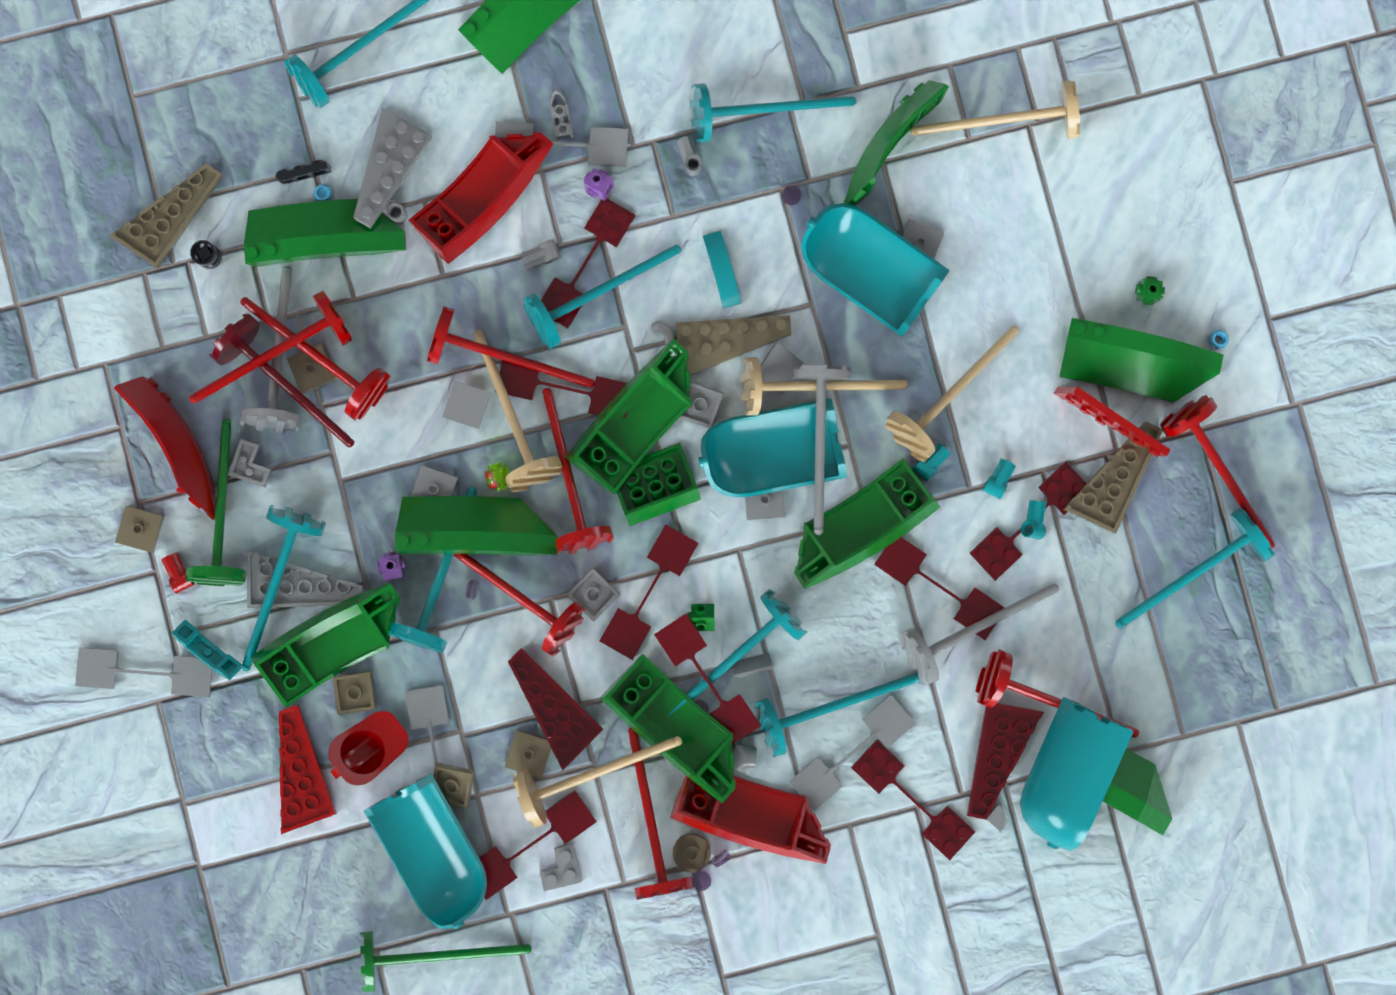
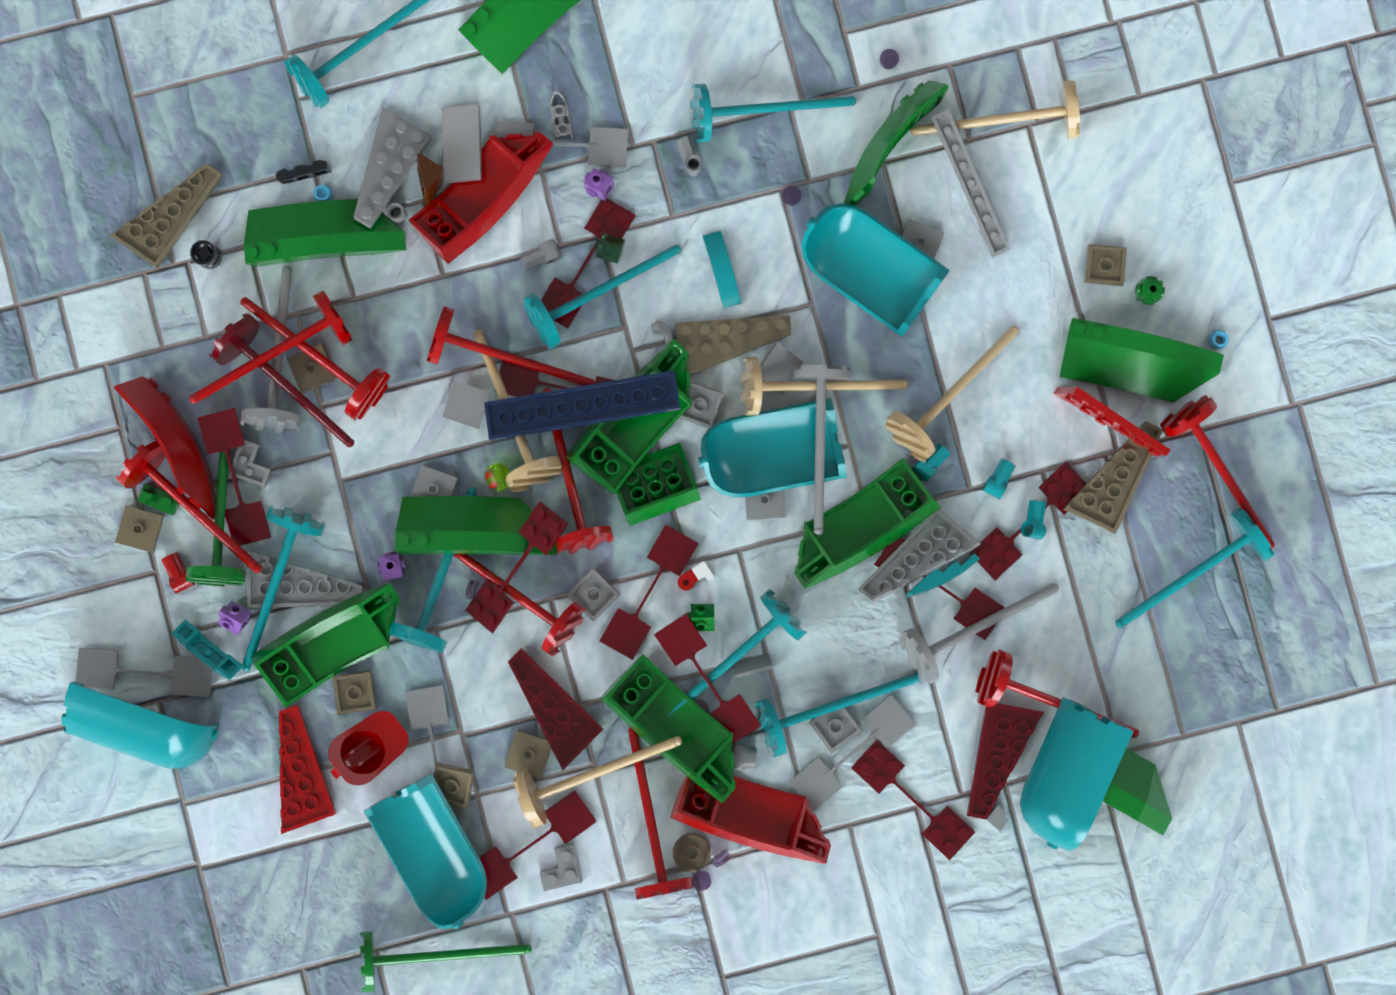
(135, 729): none -> teal panel
(145, 465): none -> red piece
(158, 499): none -> green hinge
(221, 434): none -> dark red hinge
(234, 617): none -> medium lavender brick
(430, 177): none -> reddish brown slope
(461, 143): none -> light grey tile
(542, 532): none -> dark red hinge
(582, 405): none -> dark blue plate
(609, 248): none -> clear green brick
(688, 579): none -> leg
(835, 728): none -> light grey plate
(889, 59): none -> clear purple tile
(926, 549): none -> light grey wing
(937, 578): none -> teal slope
(970, 183): none -> light grey plate
(1105, 265): none -> dark tan plate

